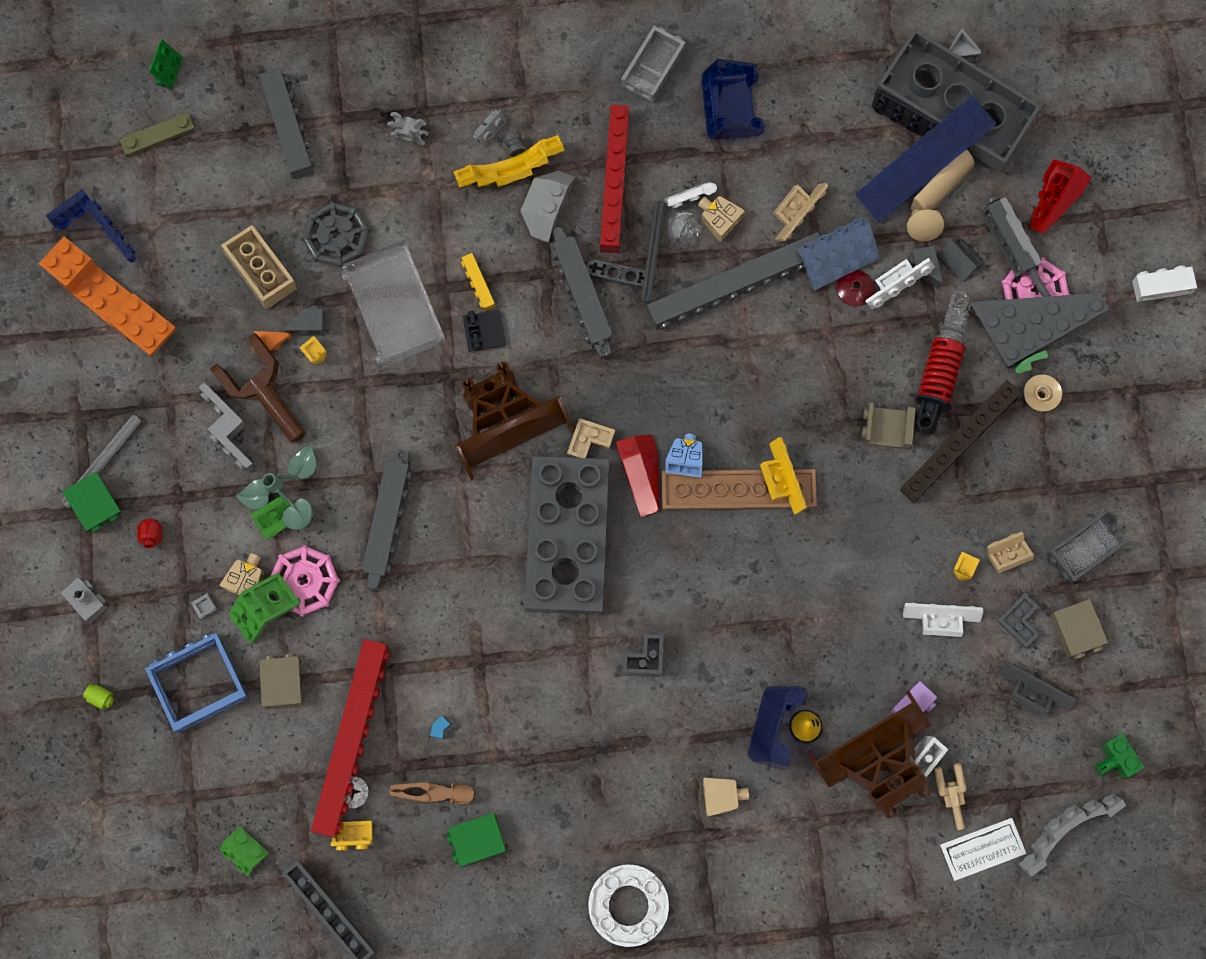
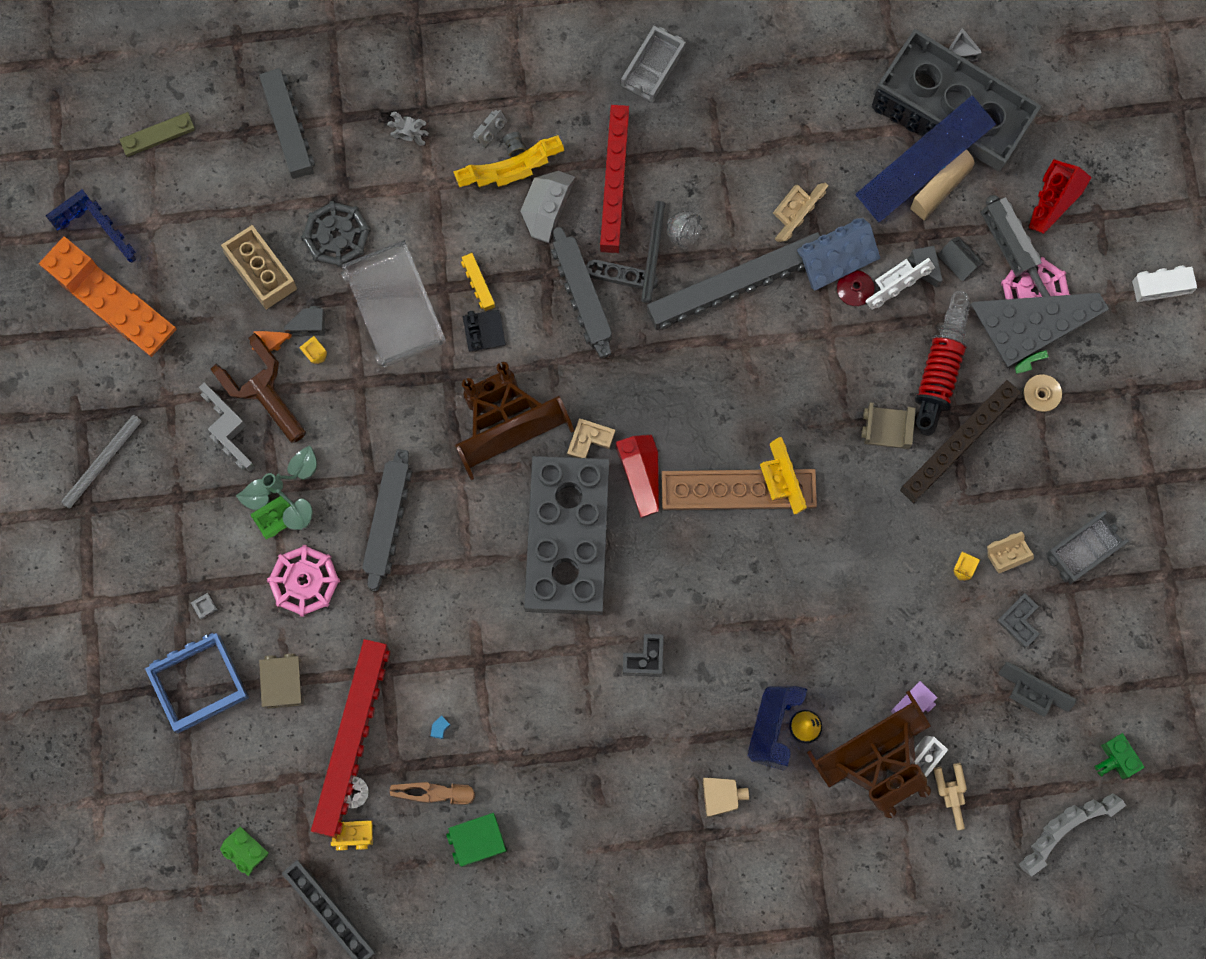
(84, 600): light grey brick -> none
(92, 502): green brick -> none
(98, 696): lime brick -> none
(149, 533): red head -> none
(165, 65): green hinge -> none
(243, 575): tan torso -> none
(255, 608): bright green bracket -> none
(657, 902): white plate -> none
(685, 457): light blue torso -> none
(691, 194): white hinge -> none
(720, 216): tan torso -> none
(729, 100): clear blue windscreen -> none
(925, 224): tan dish -> none
(942, 619): white bracket -> none
(983, 849): white sticker -> none
(1079, 629): dark tan brick -> none

